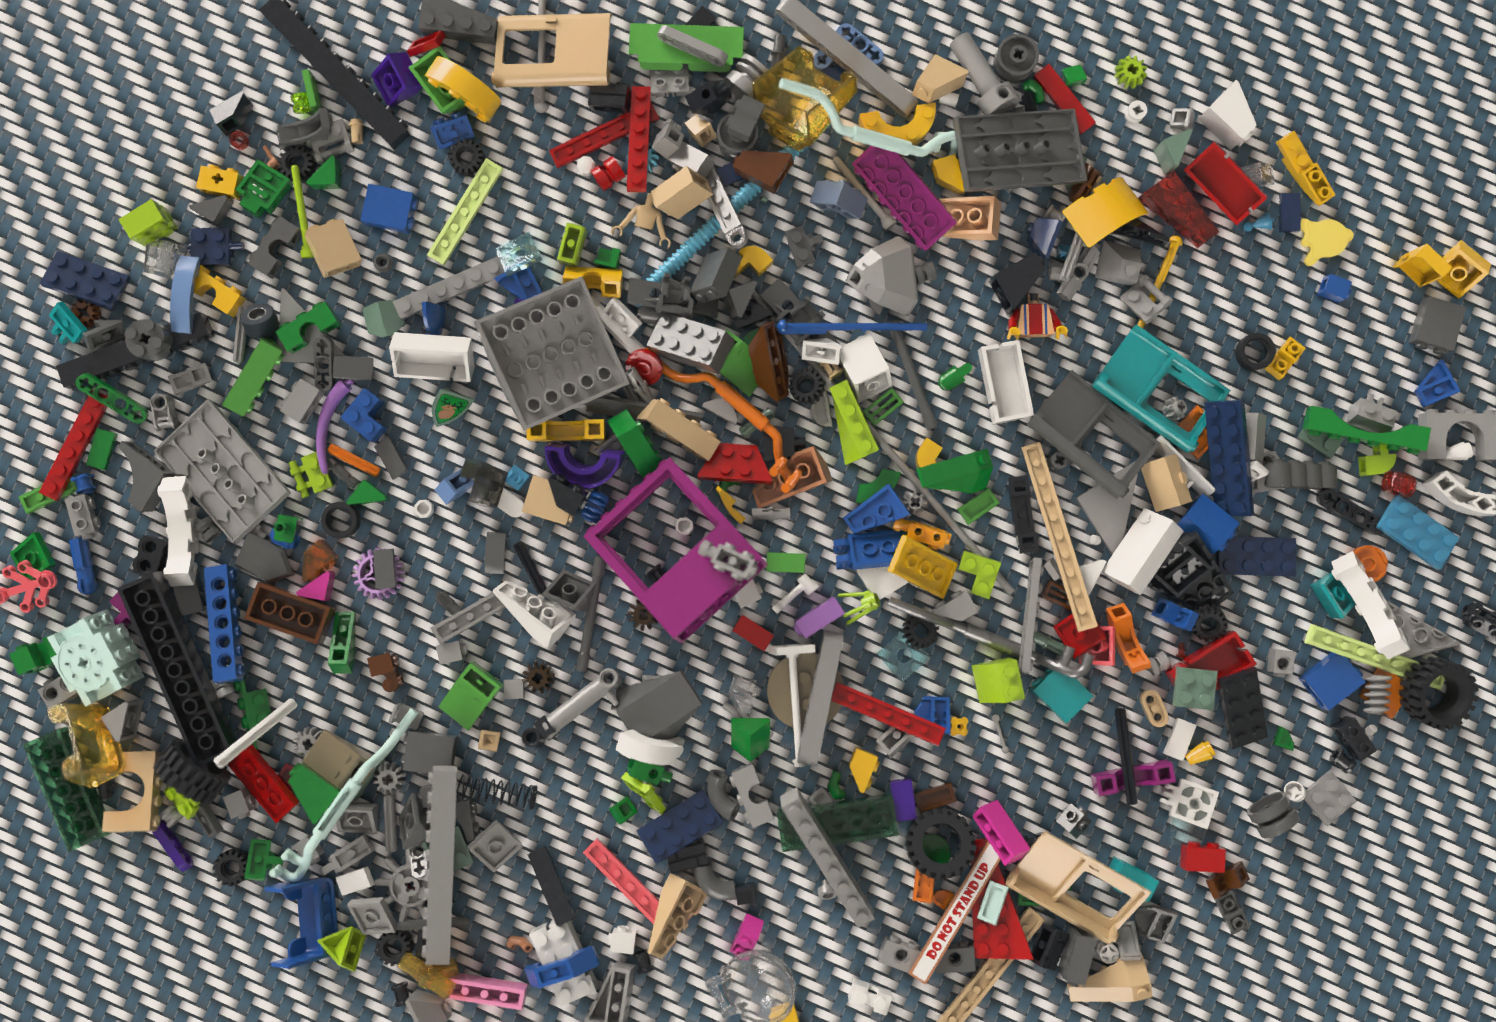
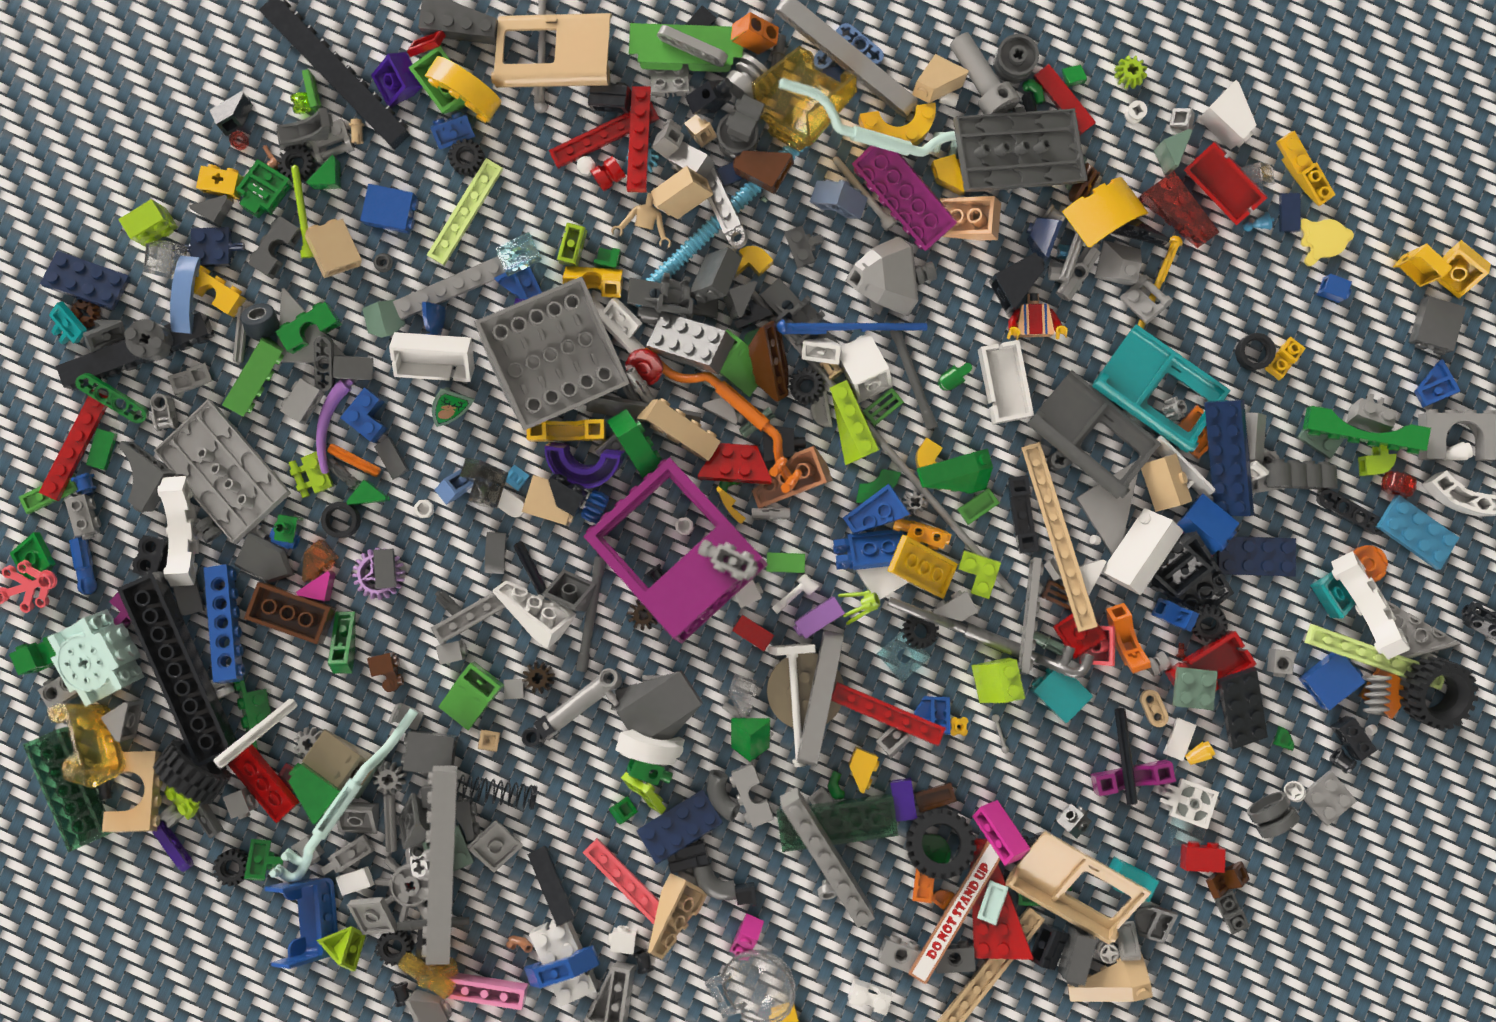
(759, 33): none -> orange piece

